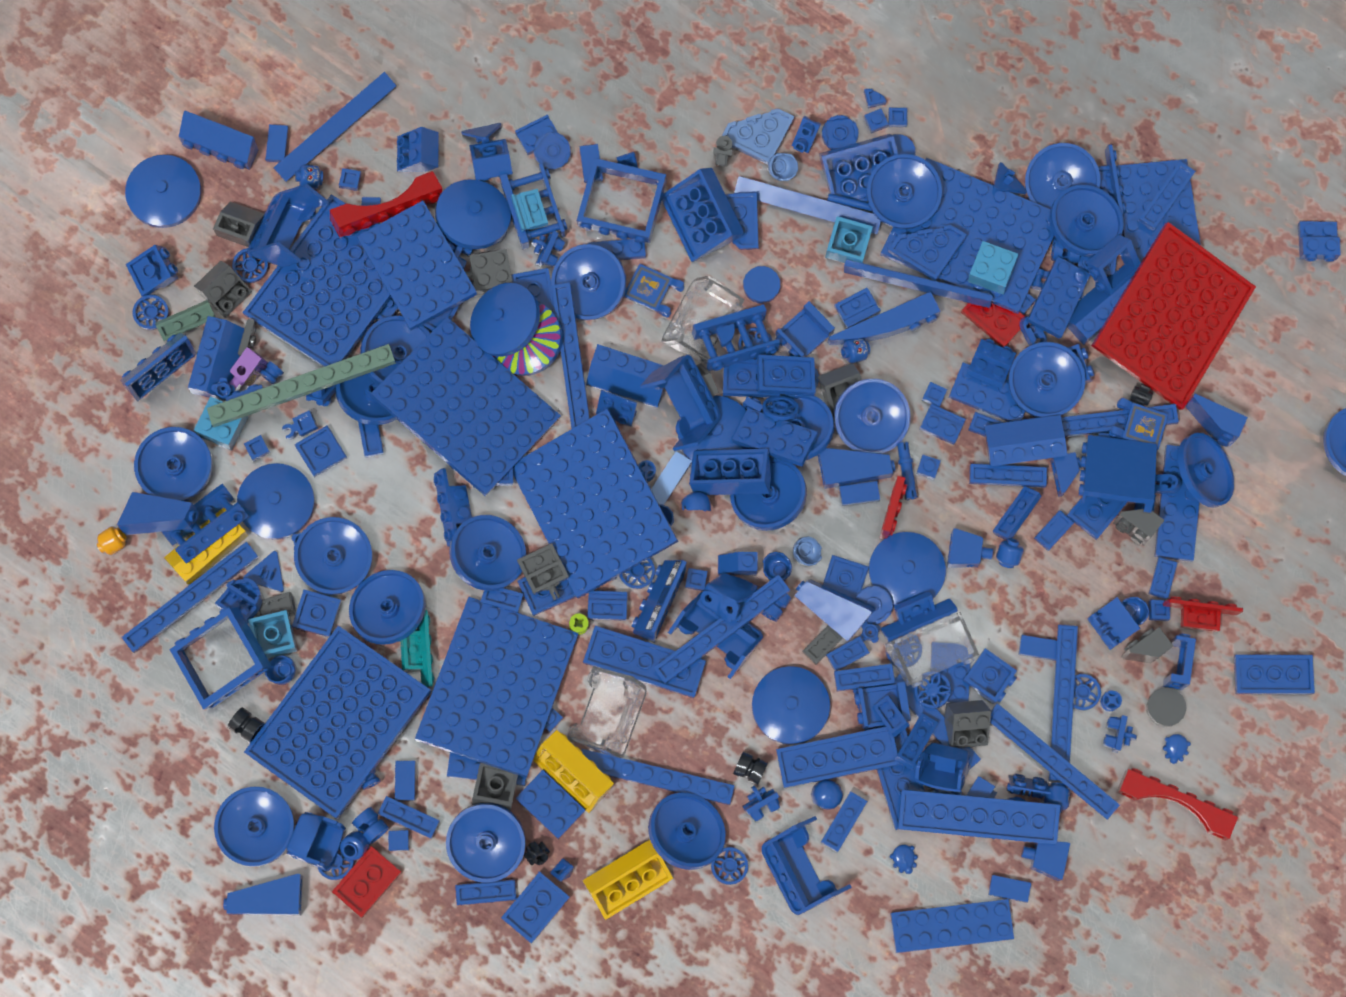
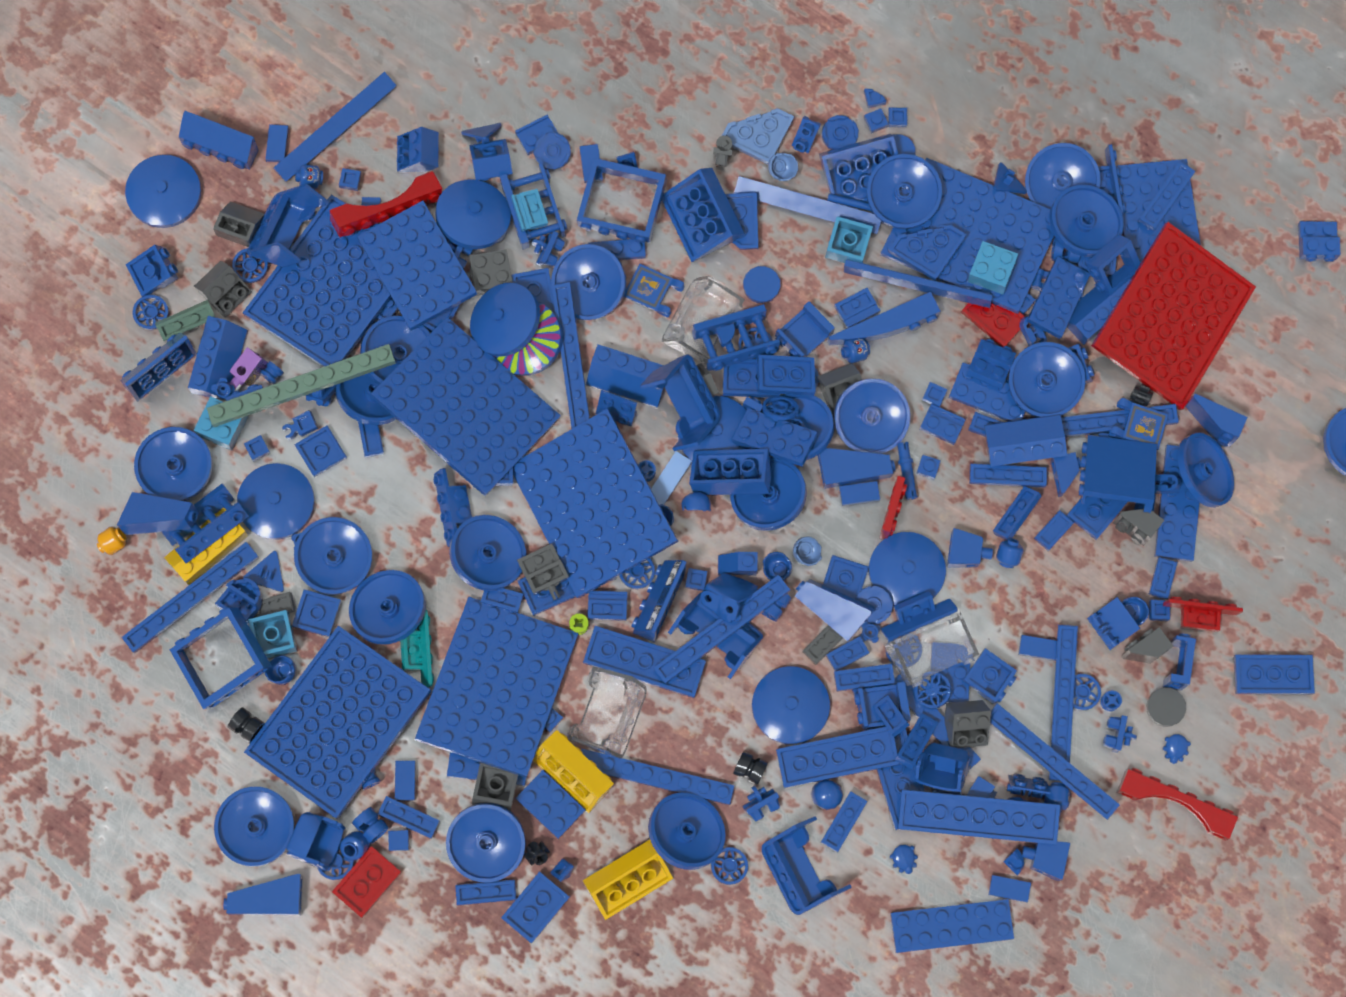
(248, 338): dark grey plate -> none
(1015, 862): none -> blue tile

